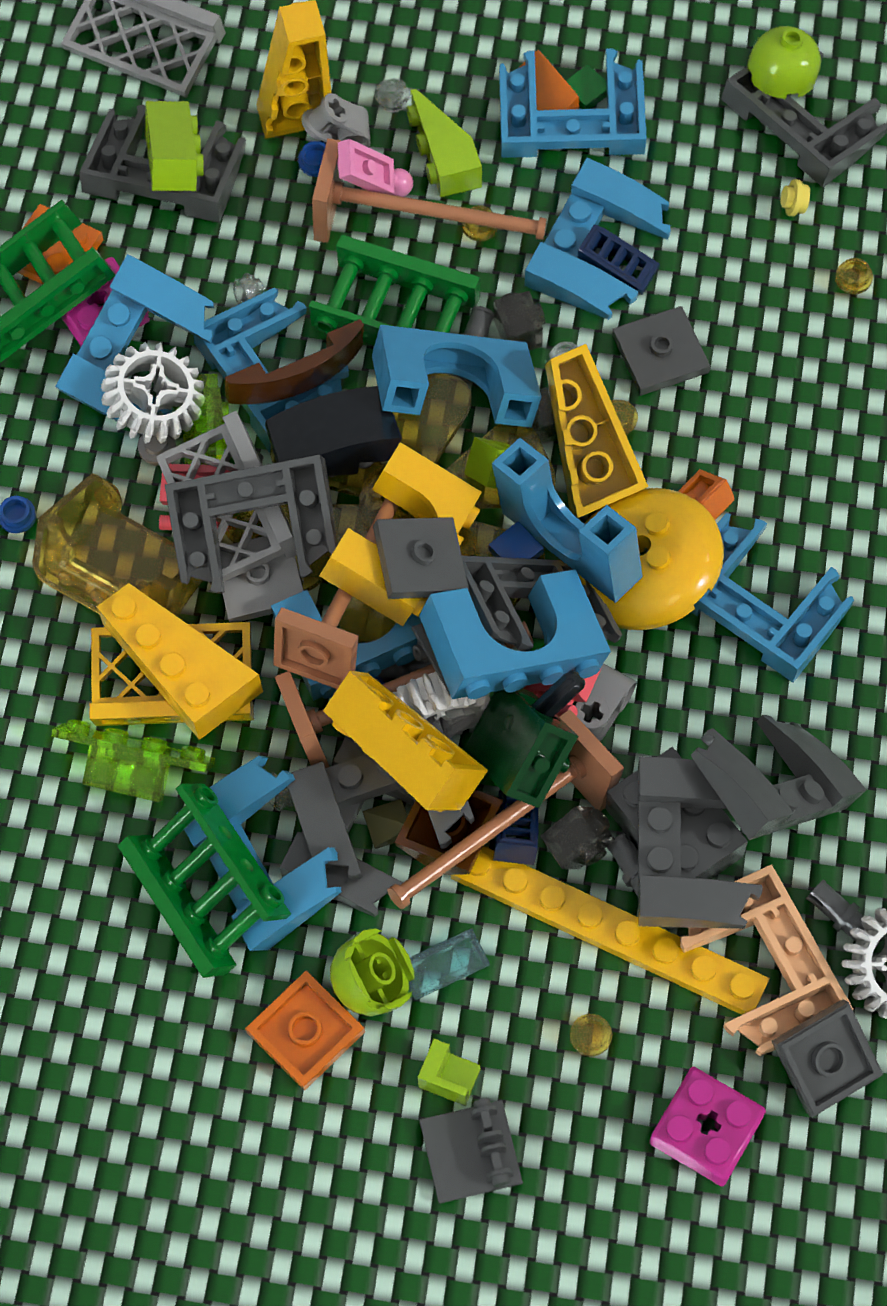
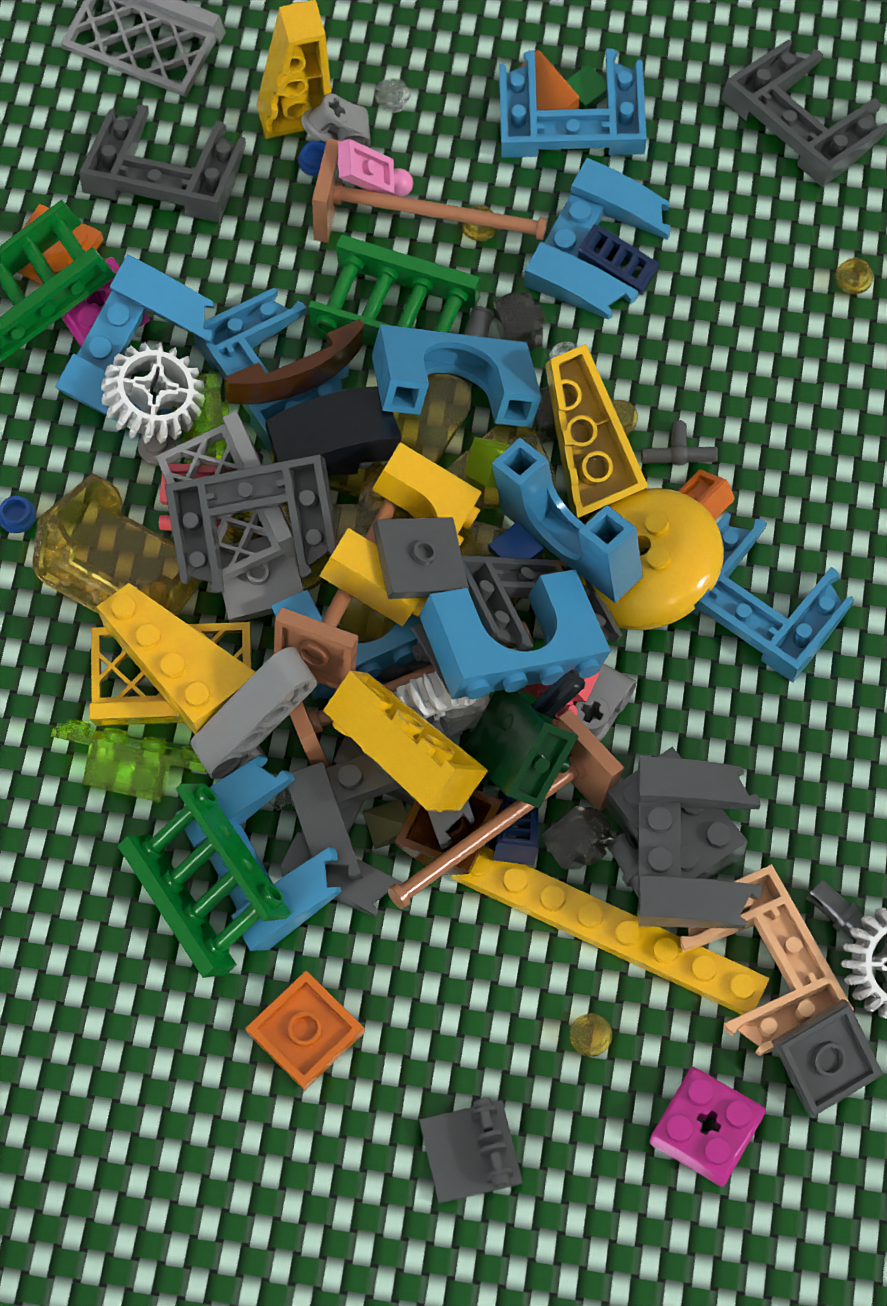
(172, 146): lime brick -> none
(247, 288): clear plate -> none
(253, 713): none -> light grey beam
(371, 973): lime cylinder -> none
(446, 963): clear light blue tile -> none
(448, 1074): lime panel -> none
(449, 149): lime slope -> none
(661, 350): dark grey plate -> none
(679, 453): none -> dark grey piece
(759, 808): dark grey wedge -> none
(784, 62): lime cylinder -> none
(795, 198): light yellow plate -> none

